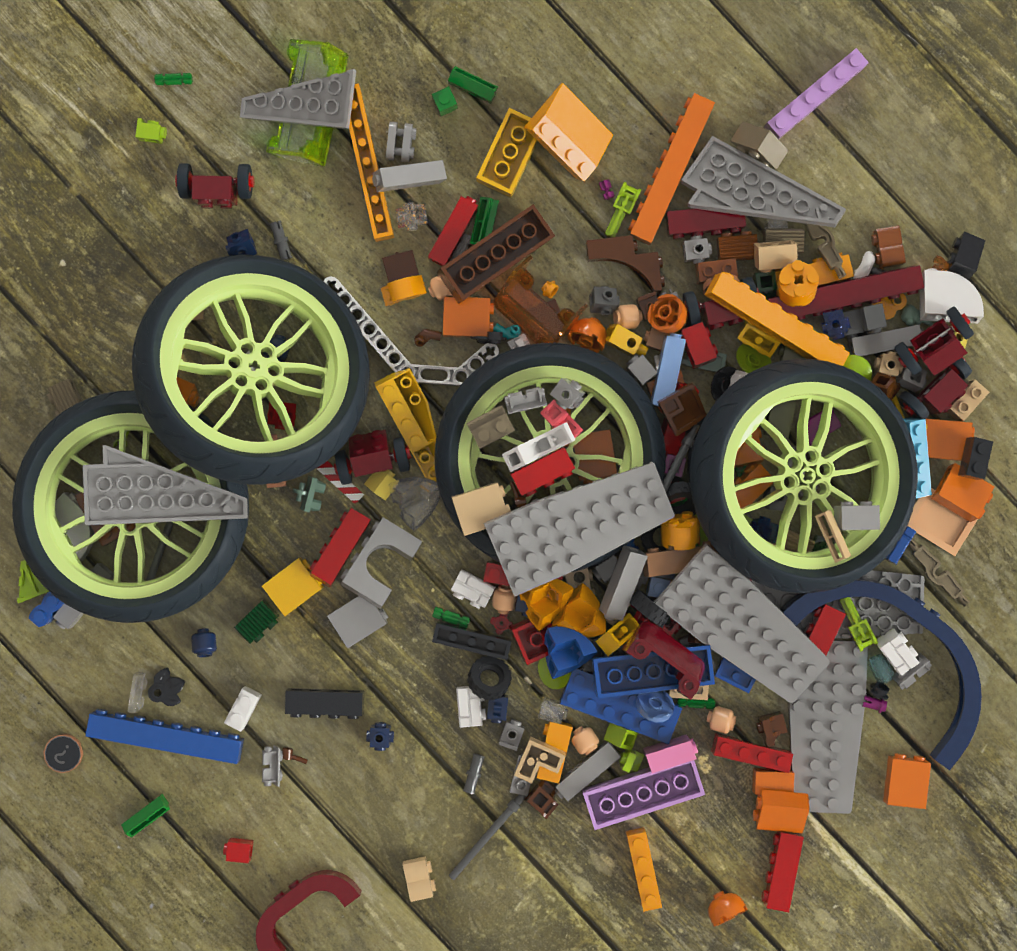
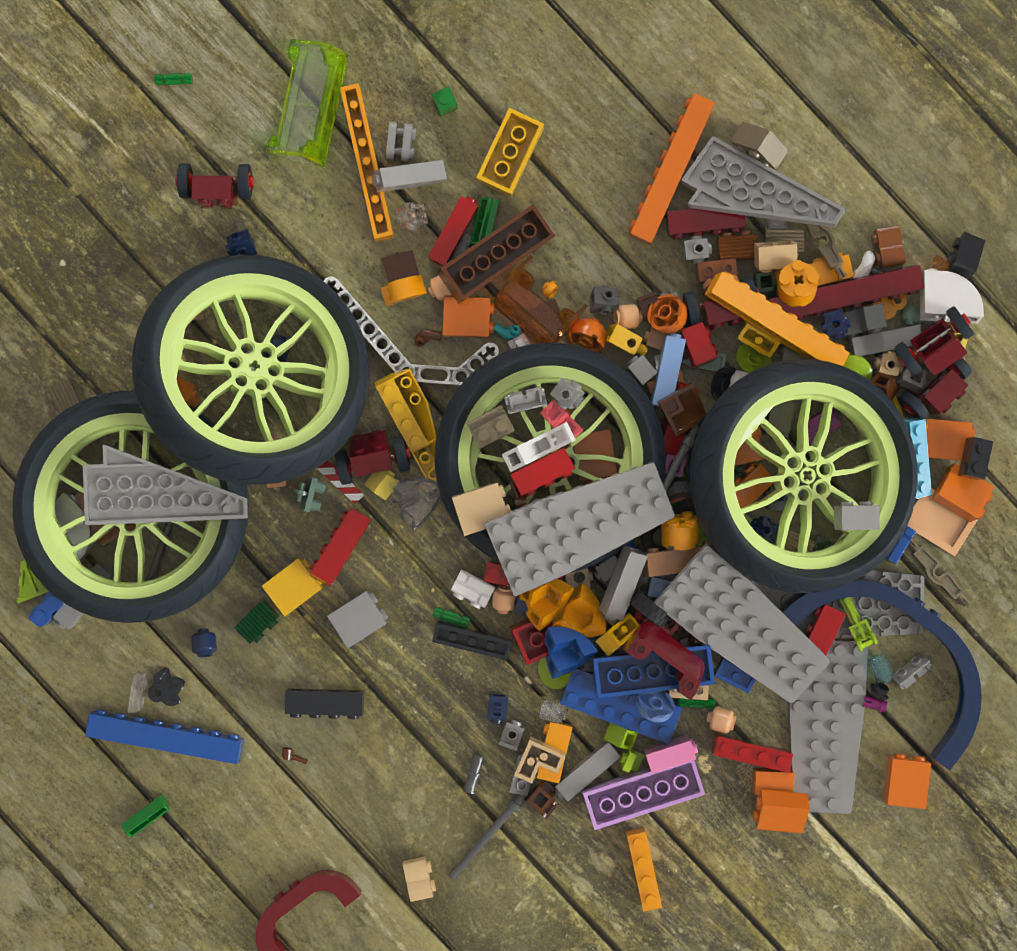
(63, 753): black tile -> none
(150, 131): lime brick -> none
(238, 850): red brick -> none
(242, 708): white brick -> none
(272, 758): light grey hinge -> none
(274, 419): red brick -> none
(280, 240): dark grey pin -> none
(312, 102): light grey wing -> none
(382, 729): dark blue brick -> none
(384, 536): light grey arch -> none
(469, 708): white brick -> none
(472, 84): green piece -> none
(483, 690): black tyre -> none
(492, 338): black plate -> none
(496, 622): red plate -> none
(570, 133): light orange slope -> none
(585, 740): light nougat head -> none
(605, 186): magenta piece -> none
(623, 204): lime connector -> none
(623, 251): reddish brown arch -> none
(725, 907): orange cylinder -> none
(771, 727): reddish brown brick -> none
(783, 870): red brick -> none
(817, 93): lavender brick -> none
(836, 534): tan piece -> none
(897, 652): white brick -> none
(969, 401): tan brick -> none

